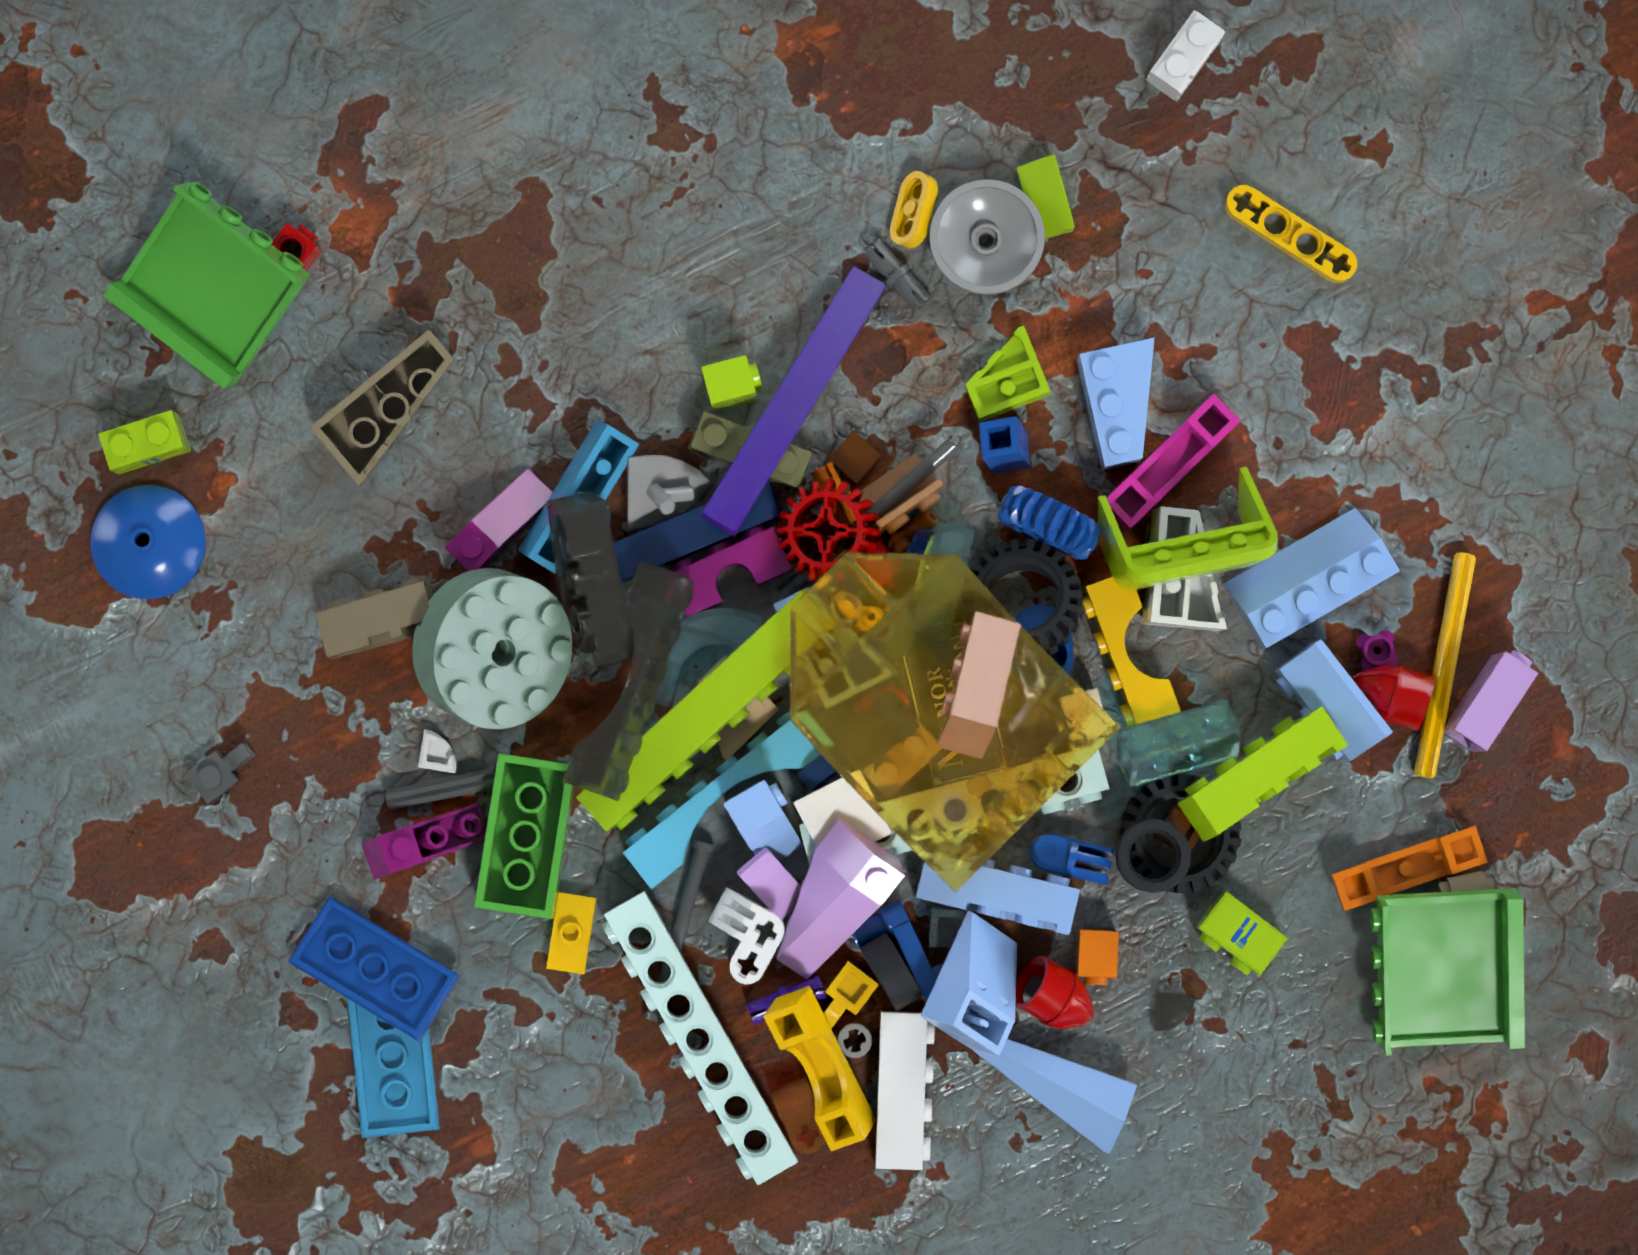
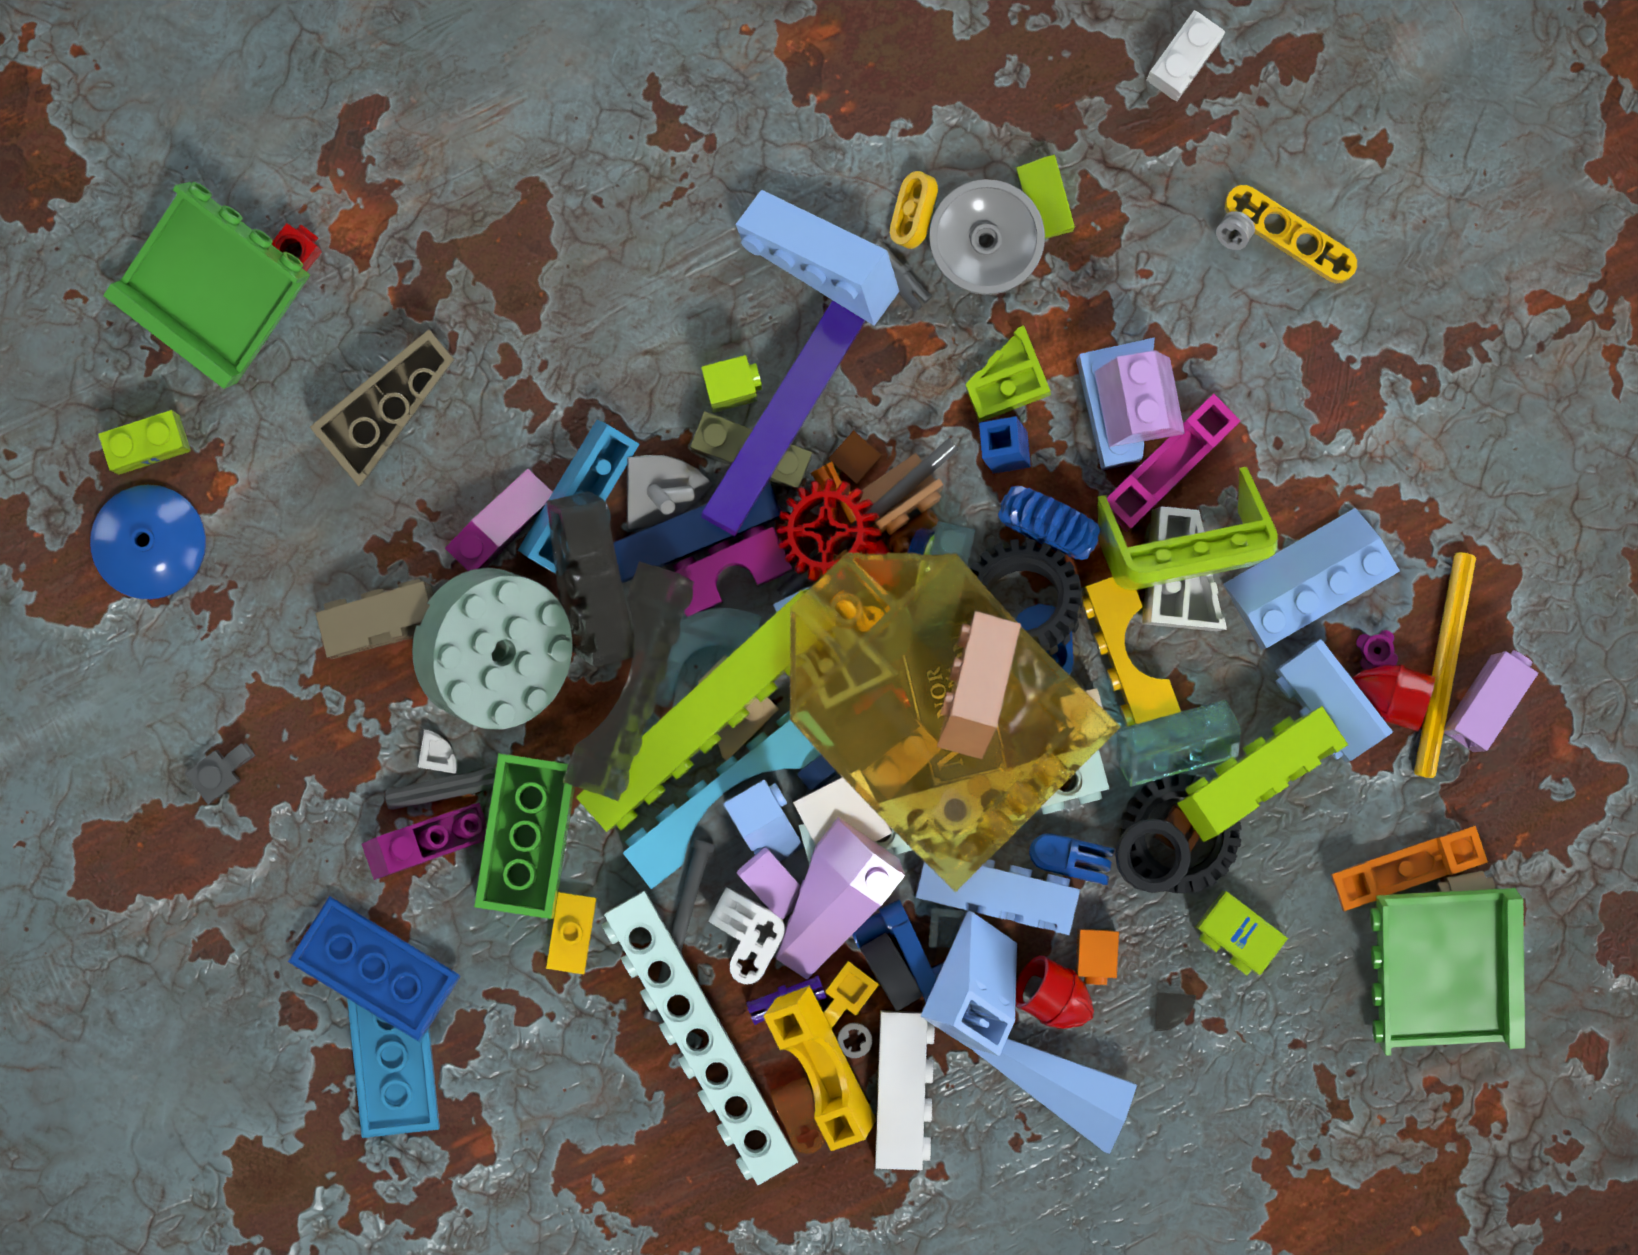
(820, 255): none -> light blue wedge
(1139, 398): none -> lavender slope
(1237, 221): none -> light grey bush

